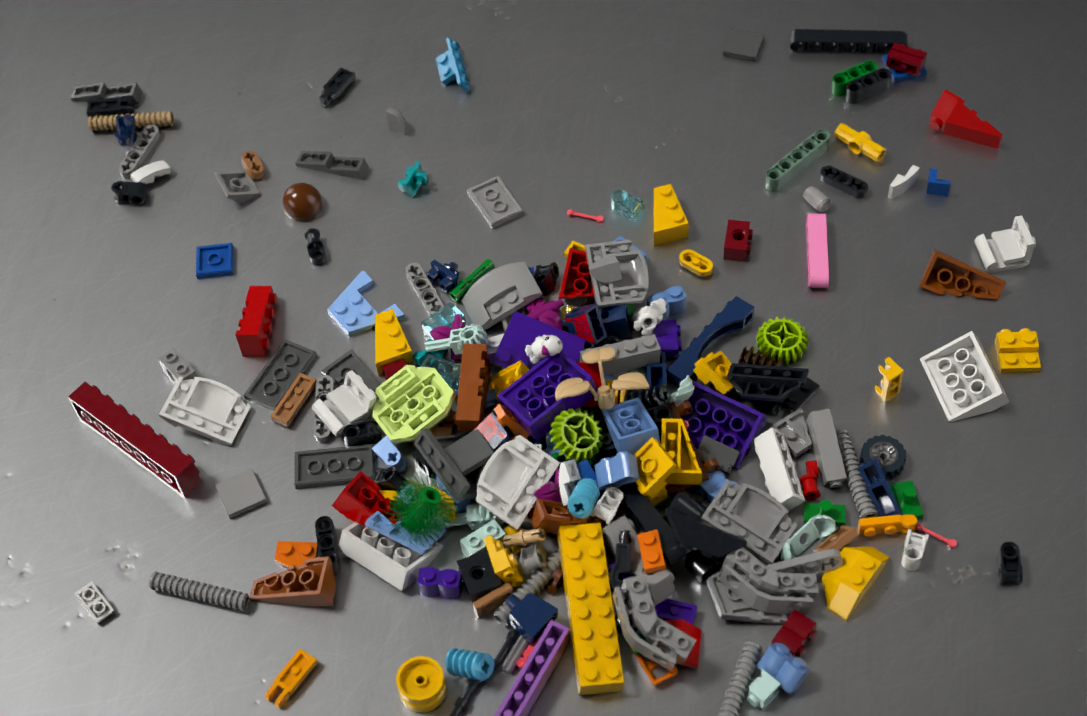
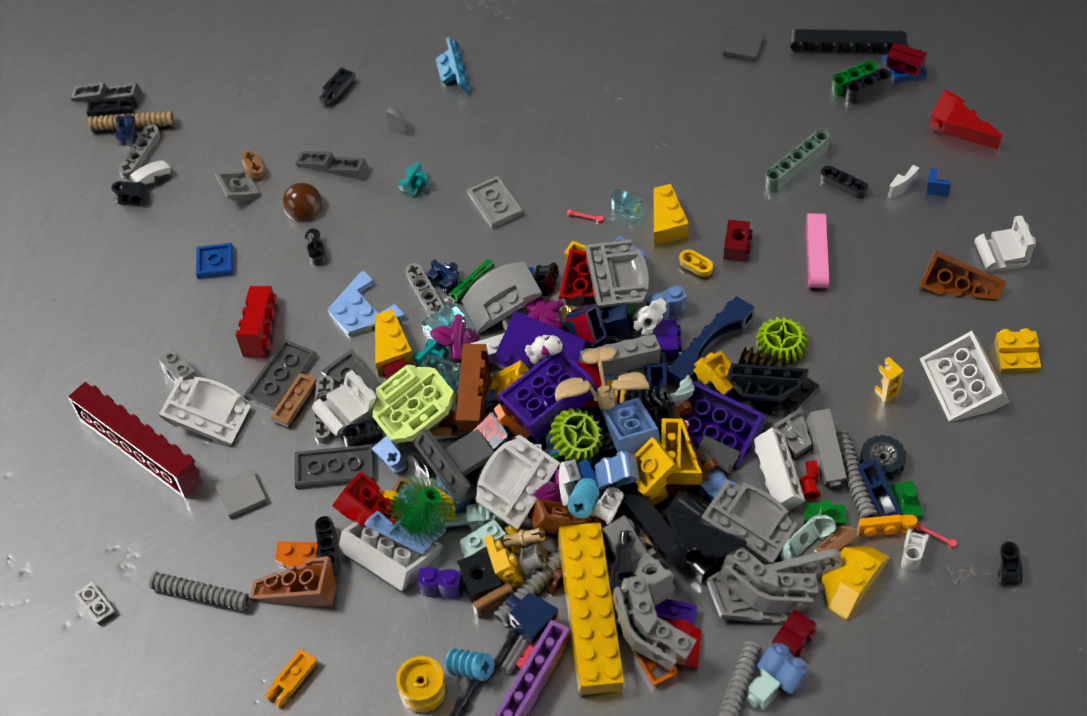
(389, 479): black piece -> none
(468, 335): light aqua gear -> none
(606, 270): light grey brick -> none
(651, 551): orange plate -> none
(817, 199): light grey piece -> none
(860, 142): yellow piece -> none

